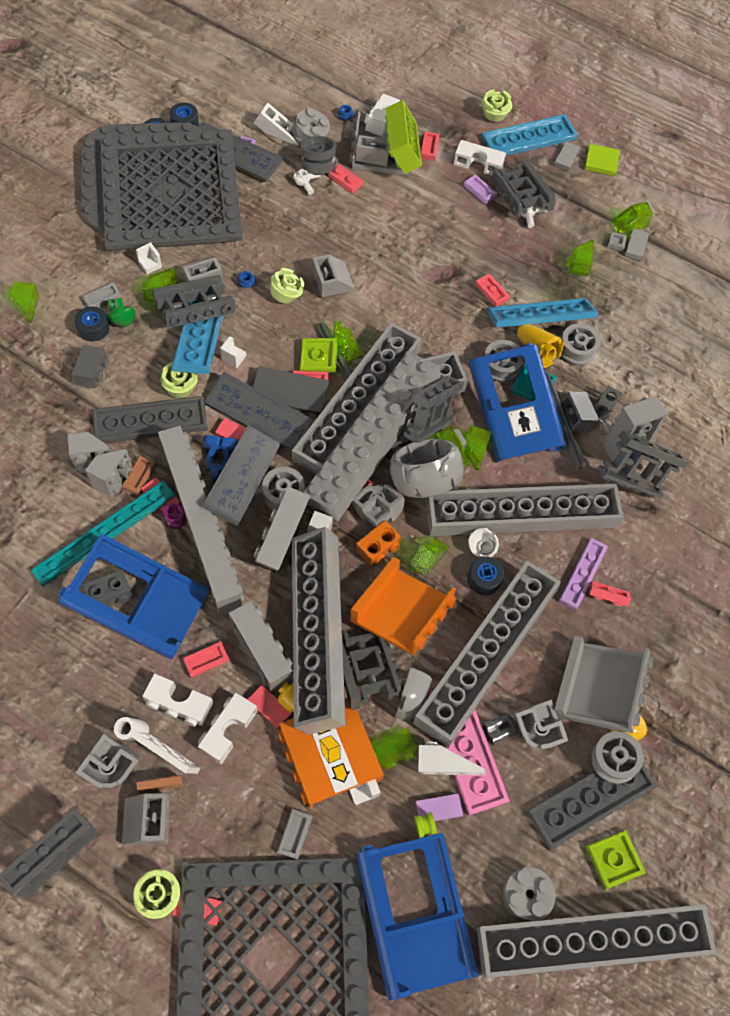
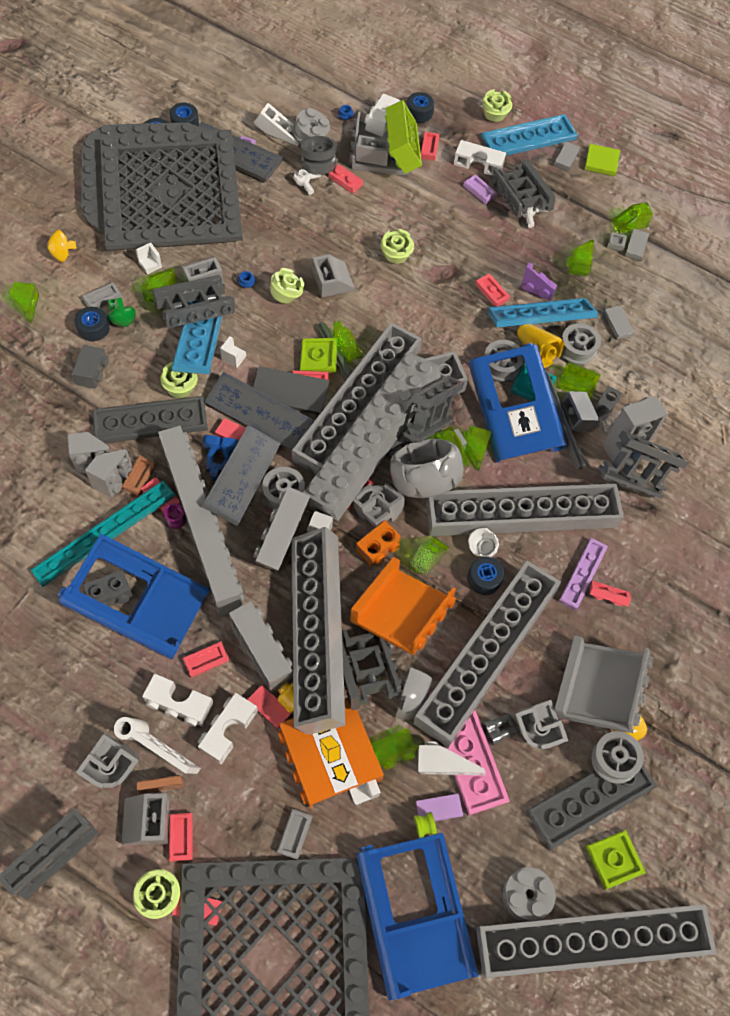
(59, 246): none -> yellow piece
(180, 837): none -> coral tile
(397, 246): none -> yellowish green cone
(421, 106): none -> black wheel
(537, 283): none -> medium lavender wing
(578, 379): none -> clear neon green bracket
(618, 322): none -> light grey tile

